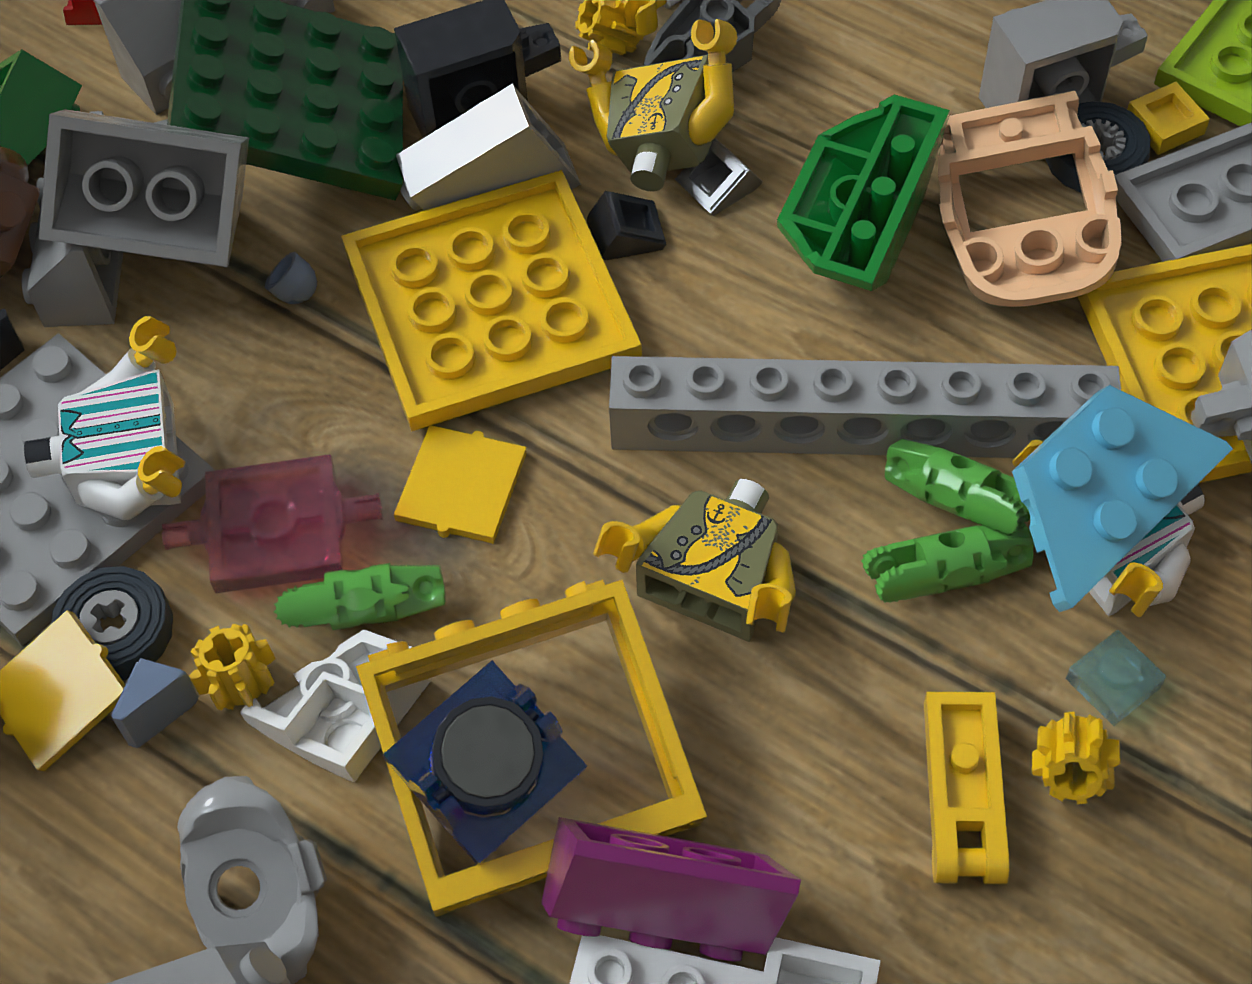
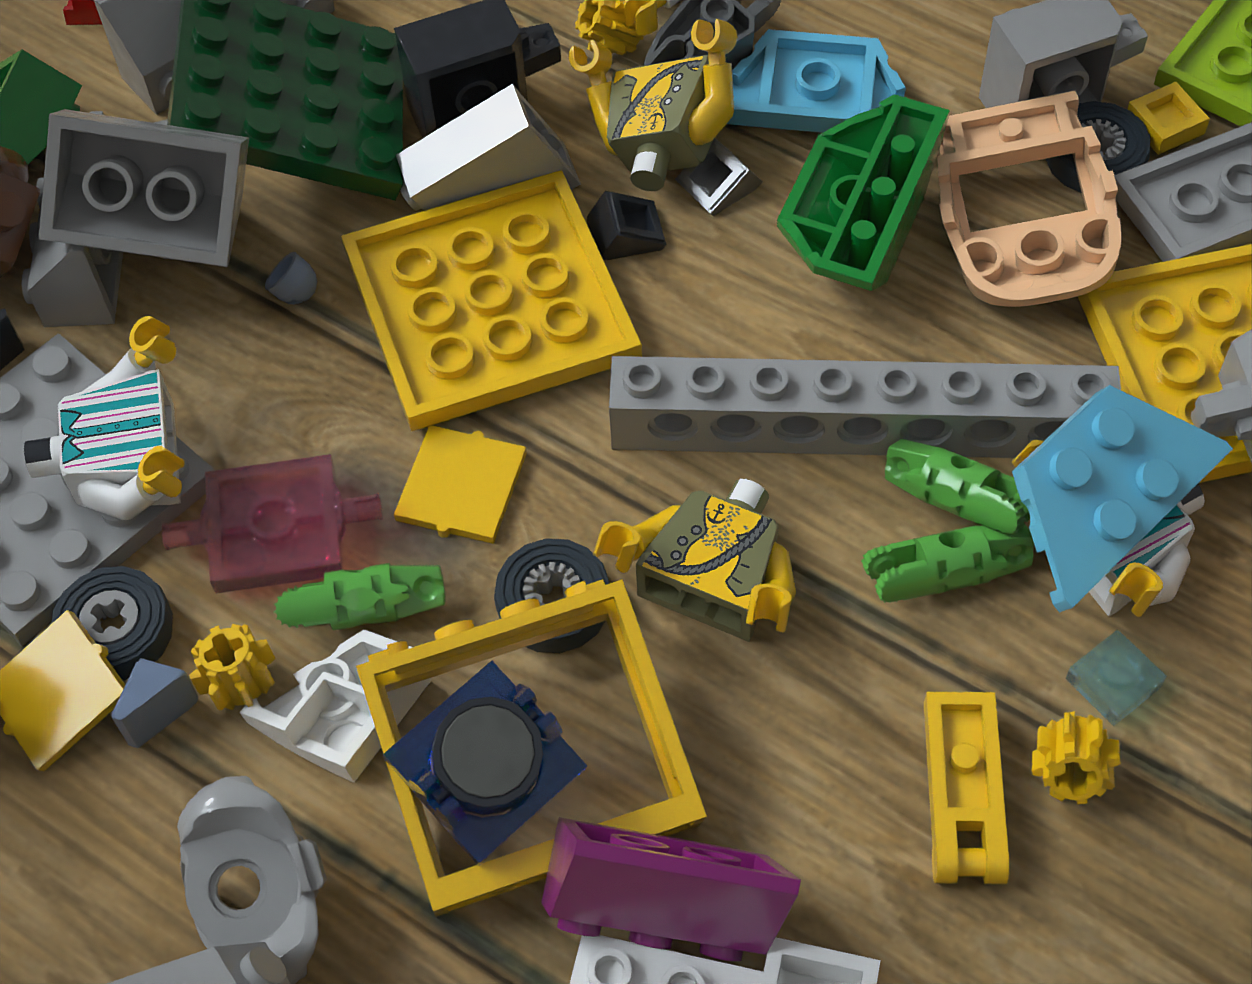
(540, 567): none -> black bush
(811, 80): none -> medium azure wing

